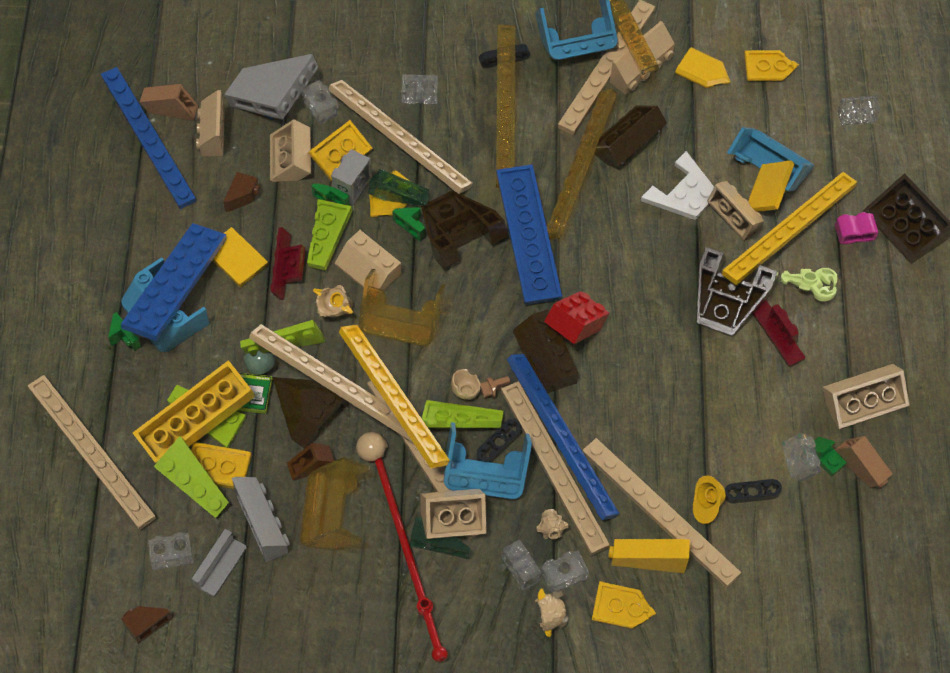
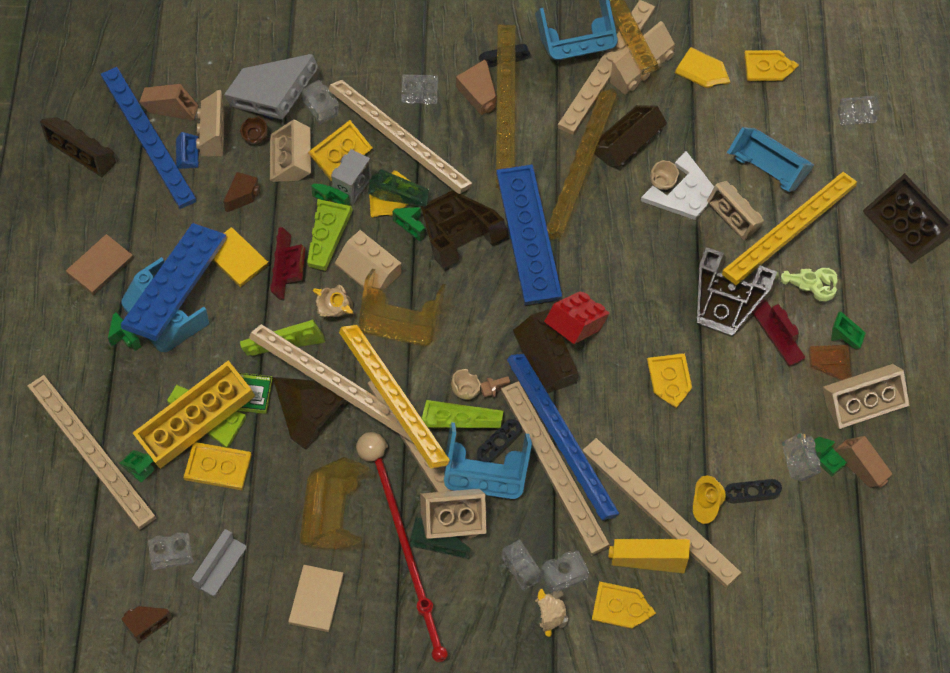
(78, 145): none -> dark brown slope
(99, 264): none -> medium nougat tile
(138, 465): none -> green slope
(186, 151): none -> blue slope
(189, 475): lime wing -> none
(254, 130): none -> reddish brown hair
(260, 363): sand green hair -> none
(260, 517): light grey slope -> none
(309, 459): reddish brown slope -> none
(316, 598): none -> tan tile
(478, 87): none -> medium nougat slope
(551, 524): tan rock -> none
(664, 175): none -> tan hair
(670, 377): none -> yellow tile
(770, 185): yellow tile -> none
(831, 360): none -> clear orange wing
(848, 331): none -> green slope
(856, 228): dark pink brick -> none

